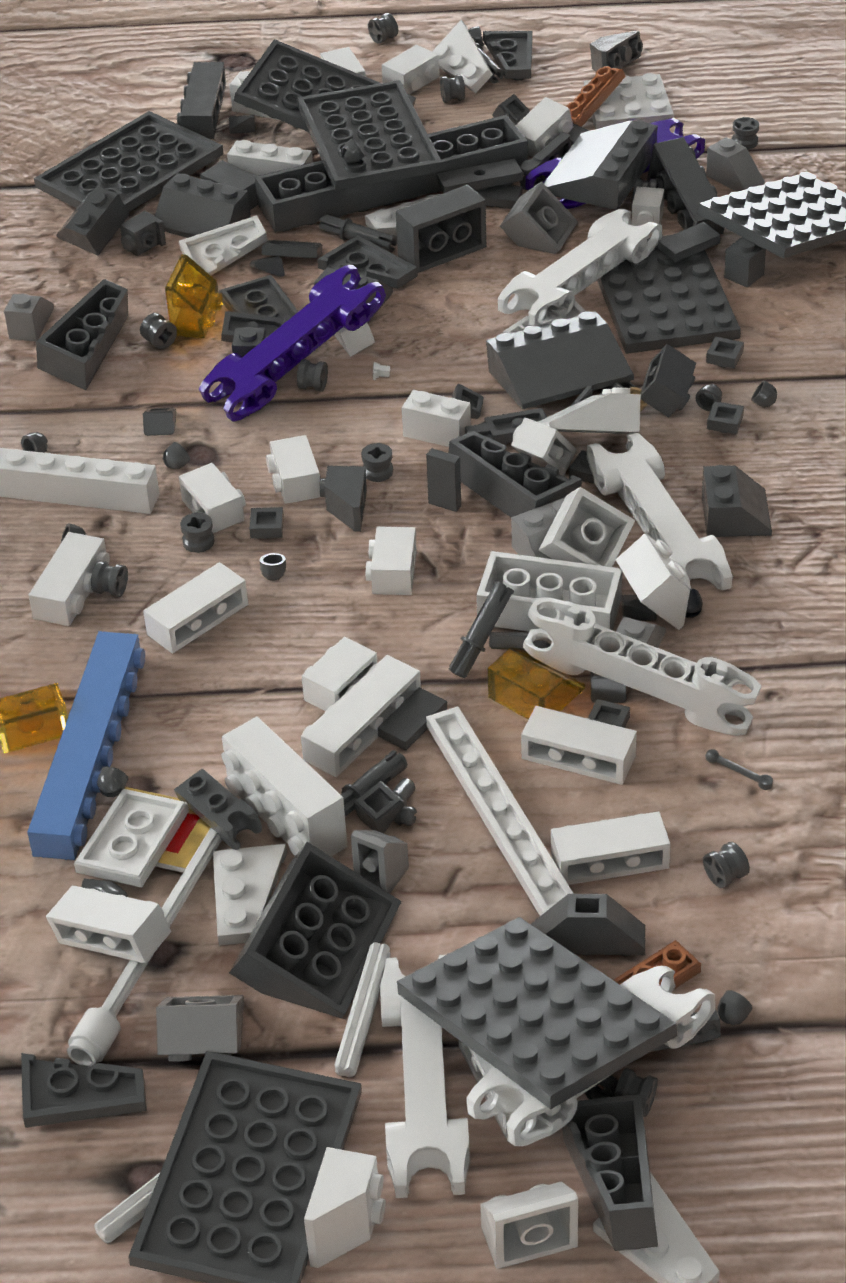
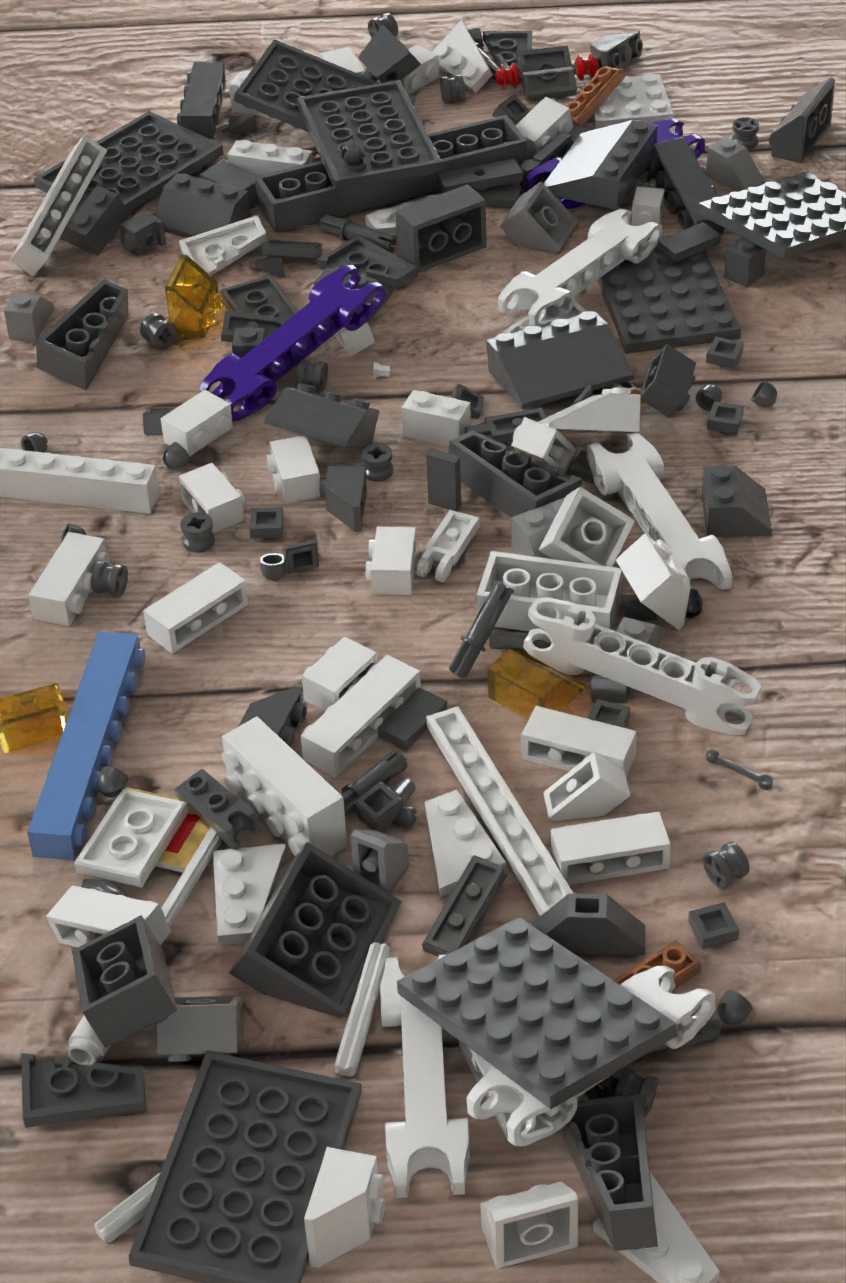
(58, 205): none -> white brick
(123, 982): none -> dark grey brick
(197, 422): none -> white brick
(280, 713): none -> dark grey slope
(301, 556): none -> dark grey slope
(324, 416): none -> dark grey slope
(387, 58): none -> dark grey torso
(448, 544): none -> white hinge
(455, 839): none -> white wing
(465, 907): none -> dark grey tile
(547, 72): none -> dark grey plate
(587, 790): none -> white slope
(713, 925): none -> dark grey plate
(804, 124): none -> dark grey slope

